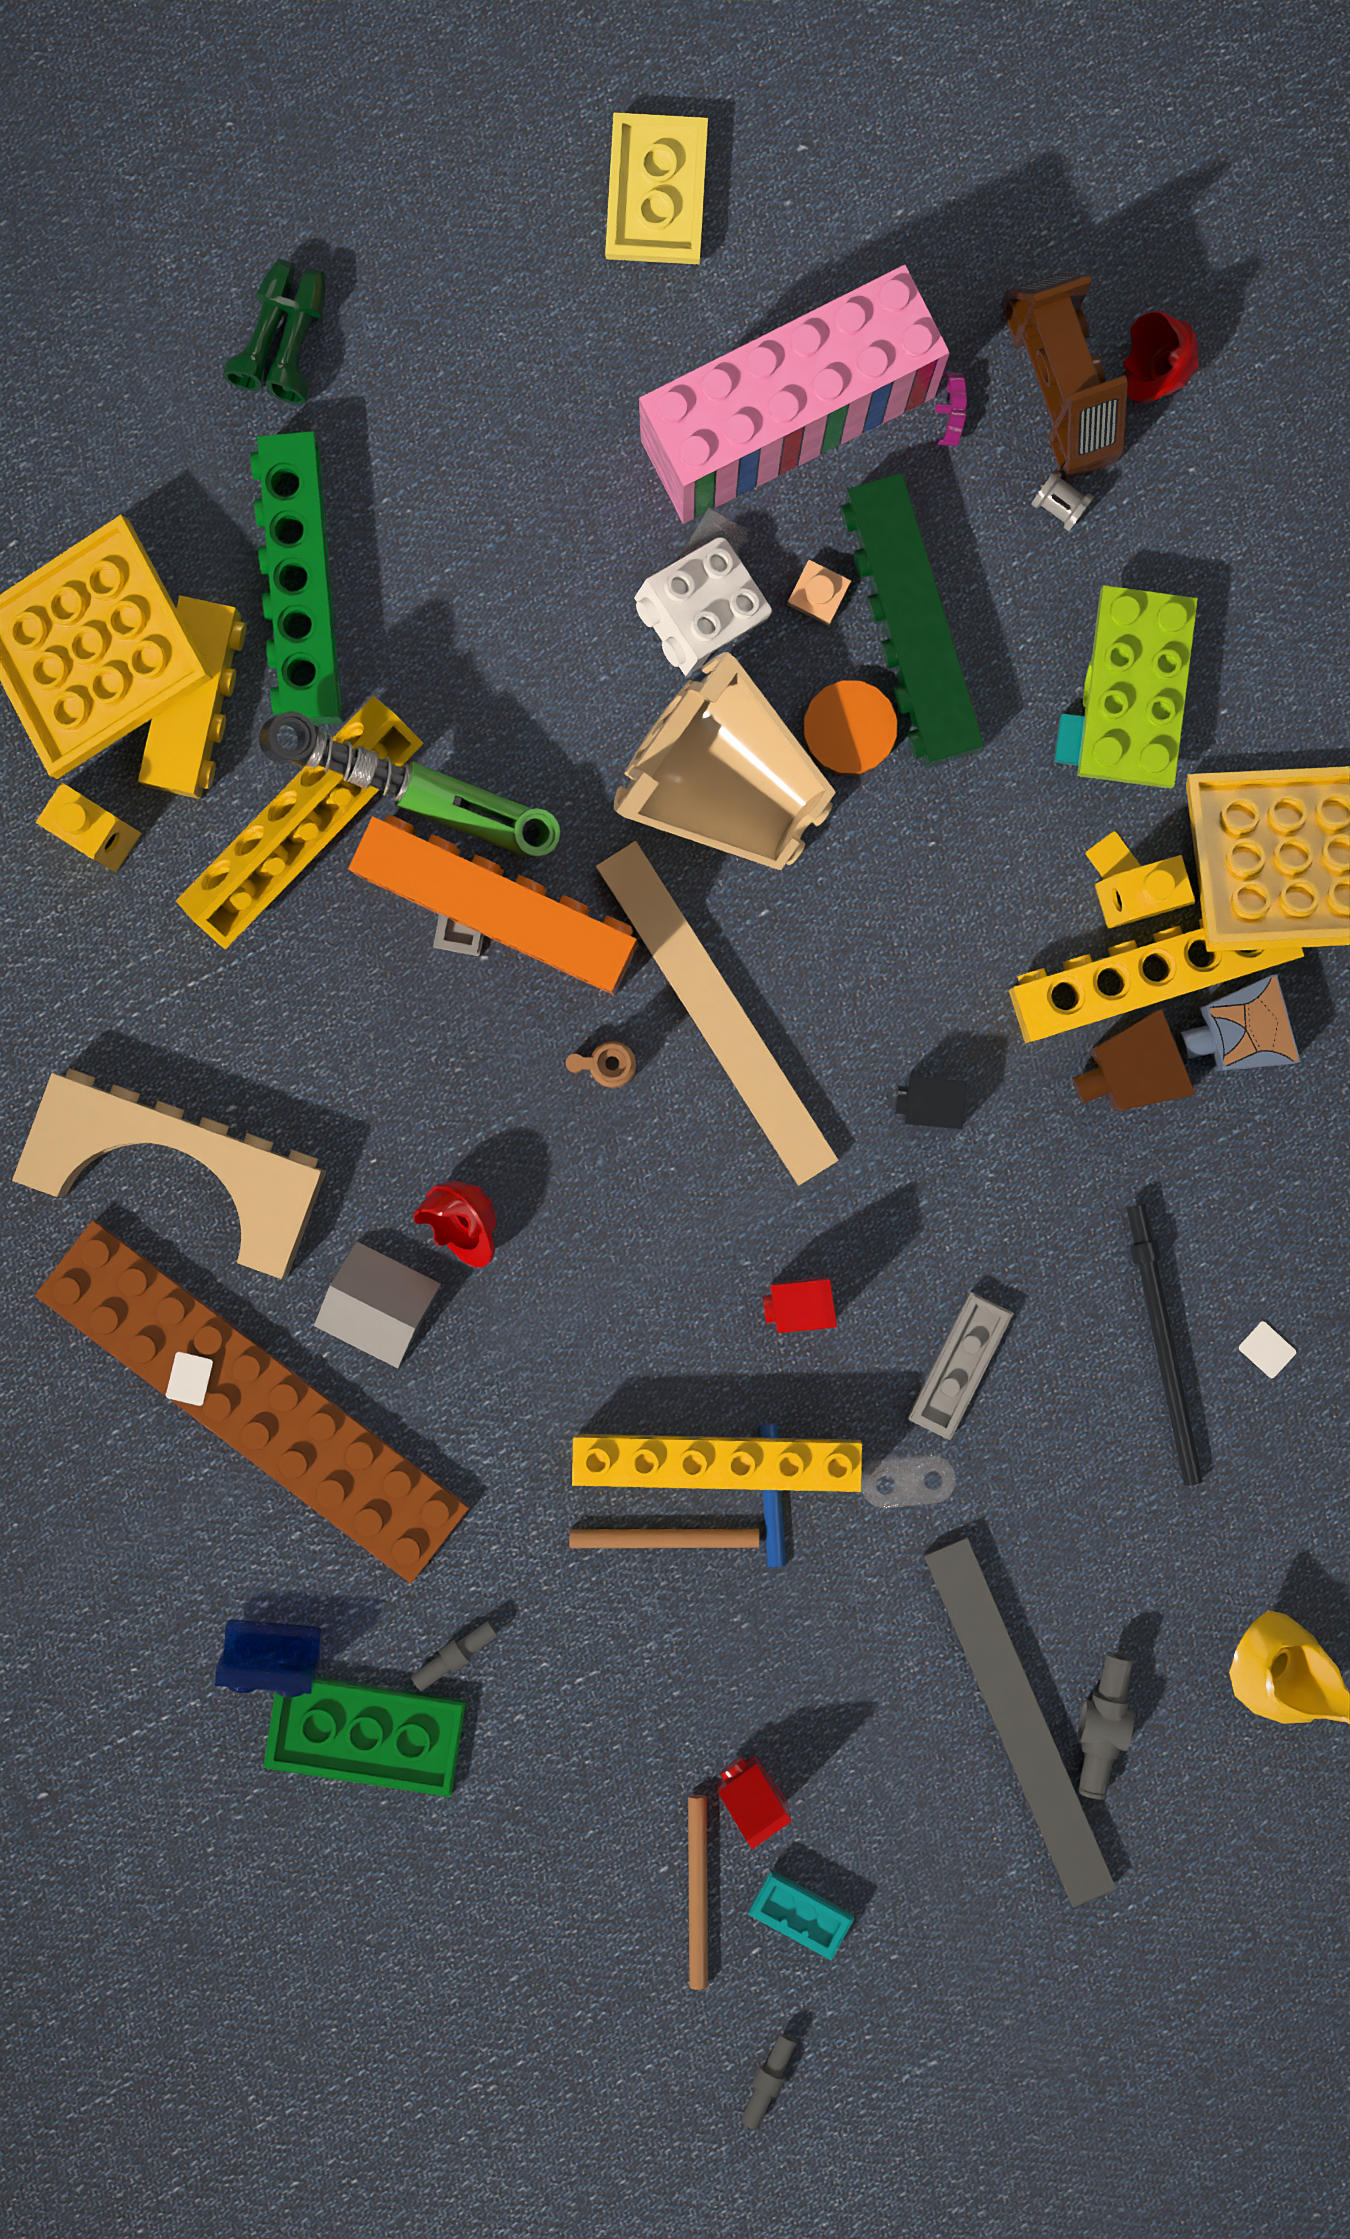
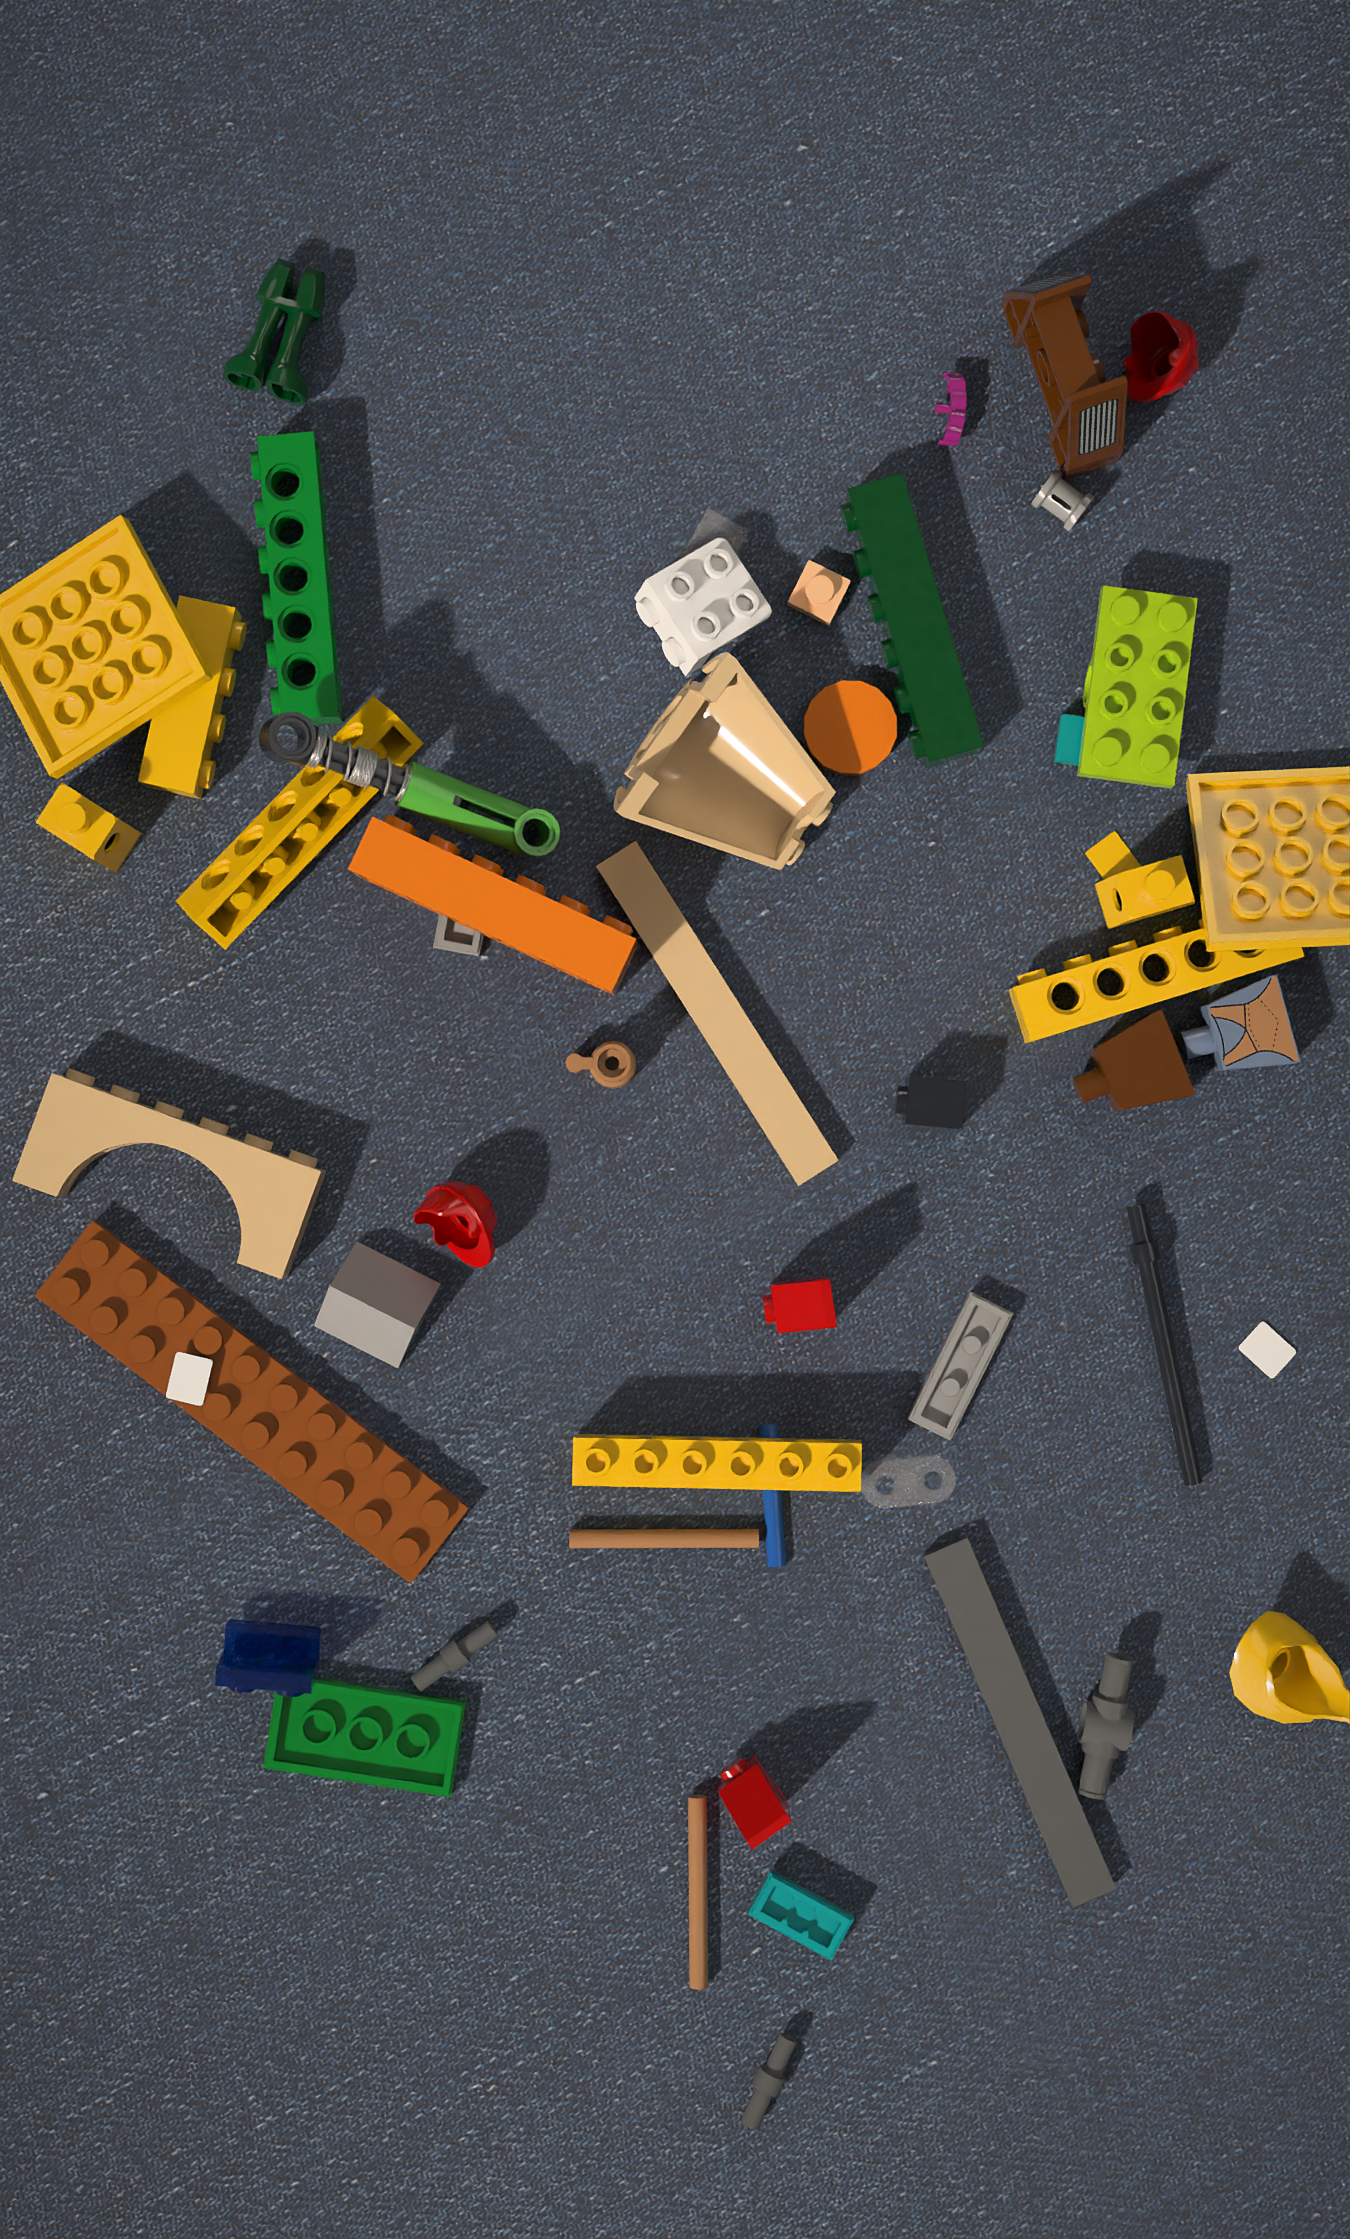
(656, 188): light yellow plate -> none
(793, 394): bright pink brick -> none

